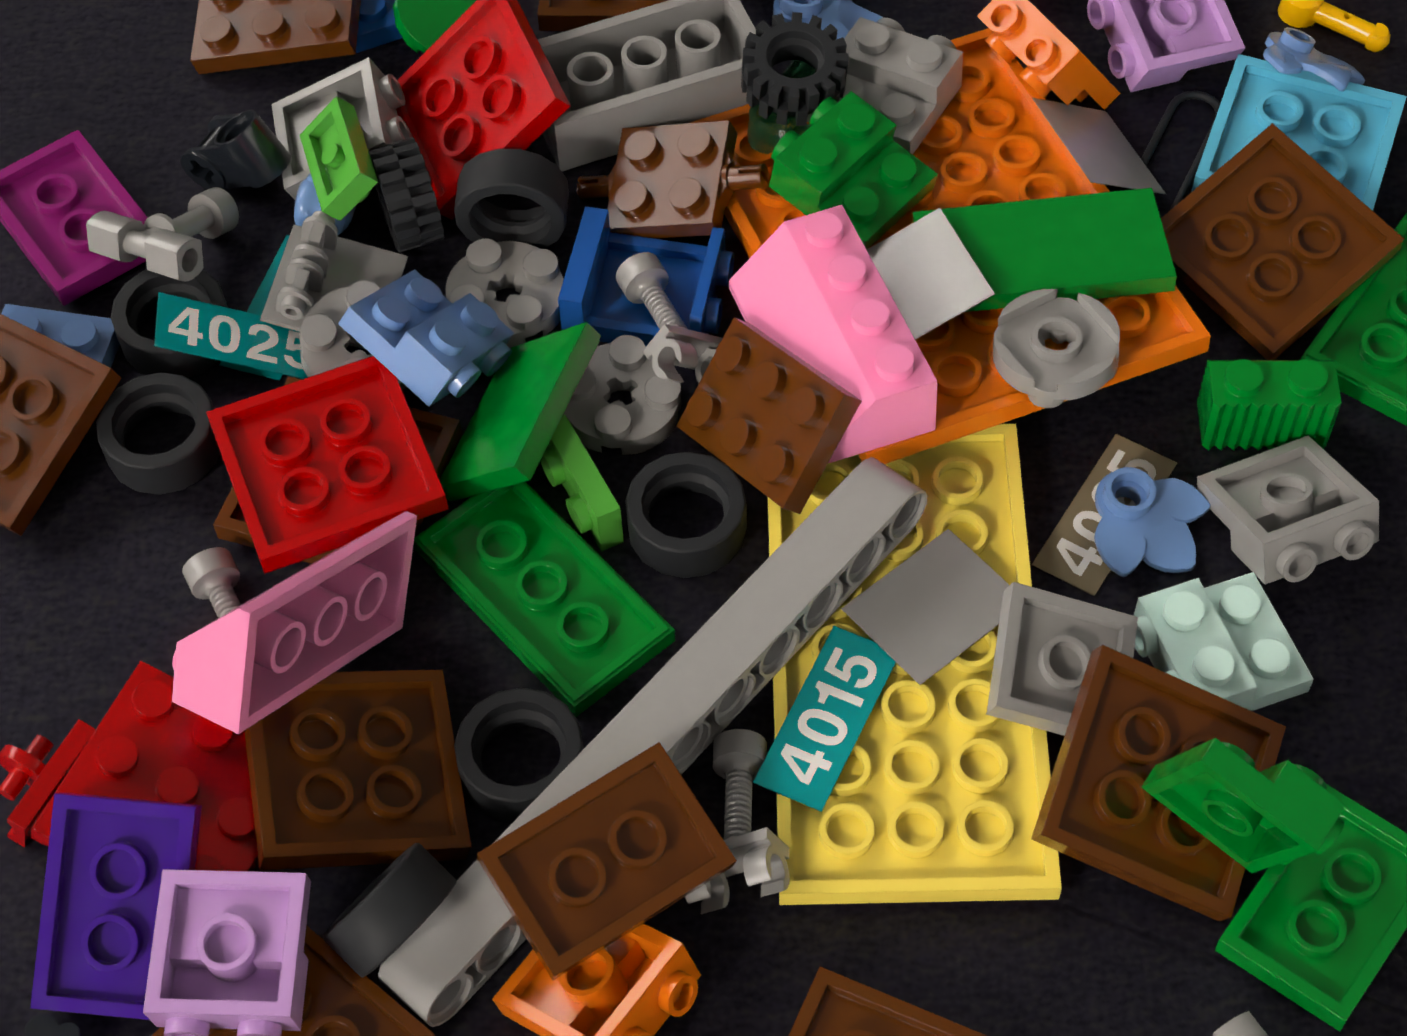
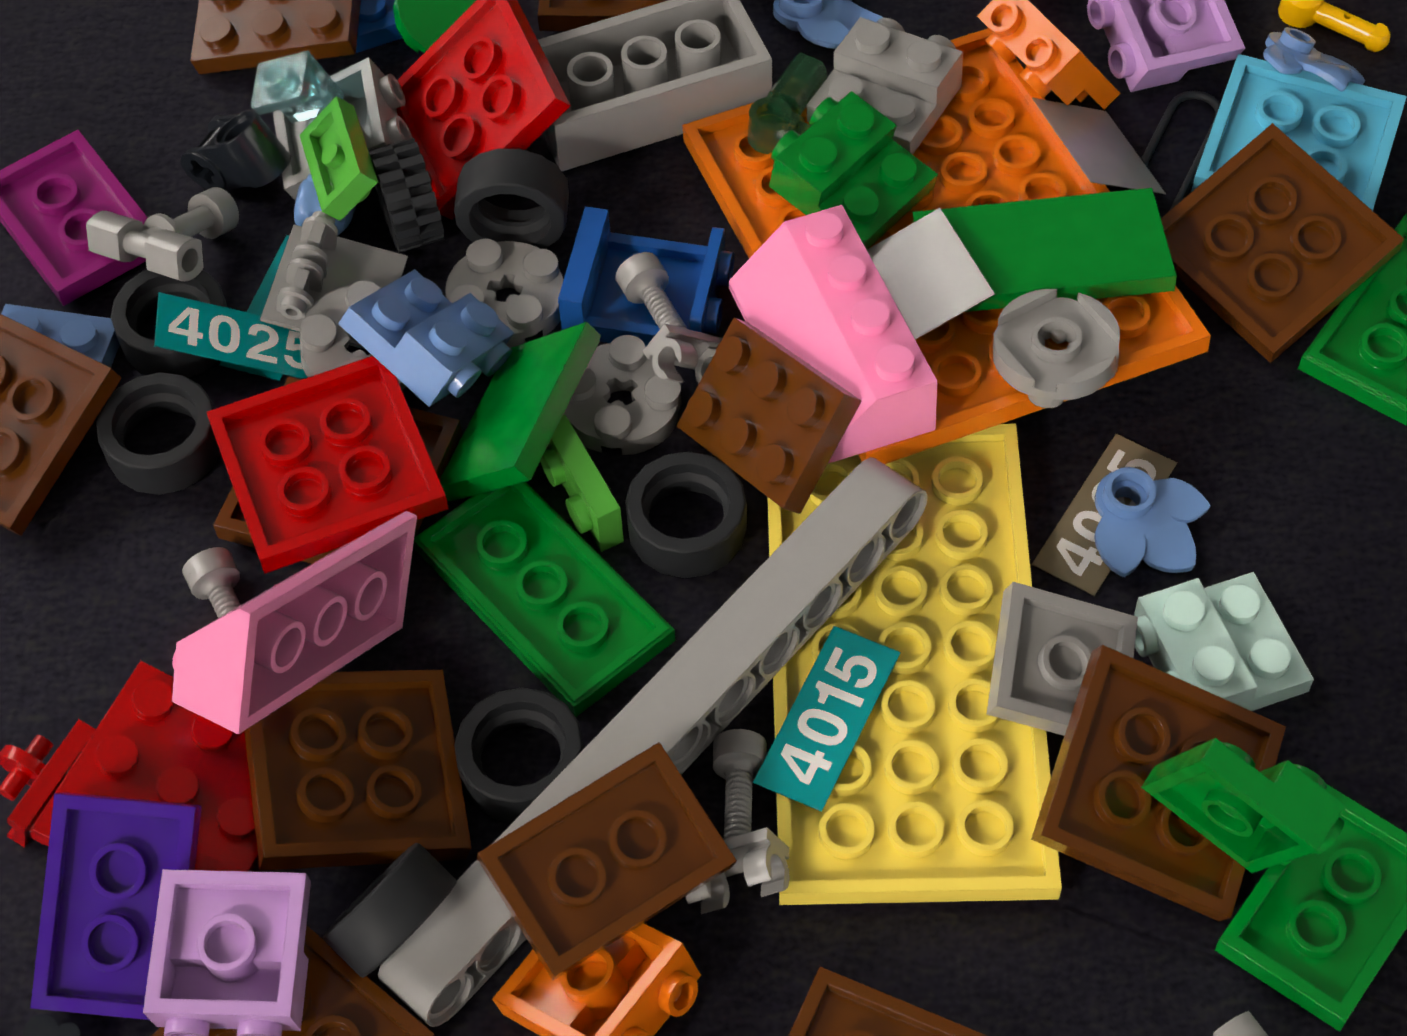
(294, 86): none -> clear light blue bracket
(672, 179): plate -> none
(793, 42): black tyre -> none
(931, 606): light grey sticker -> none
(1267, 402): green brick -> none
(1292, 510): light grey plate -> none

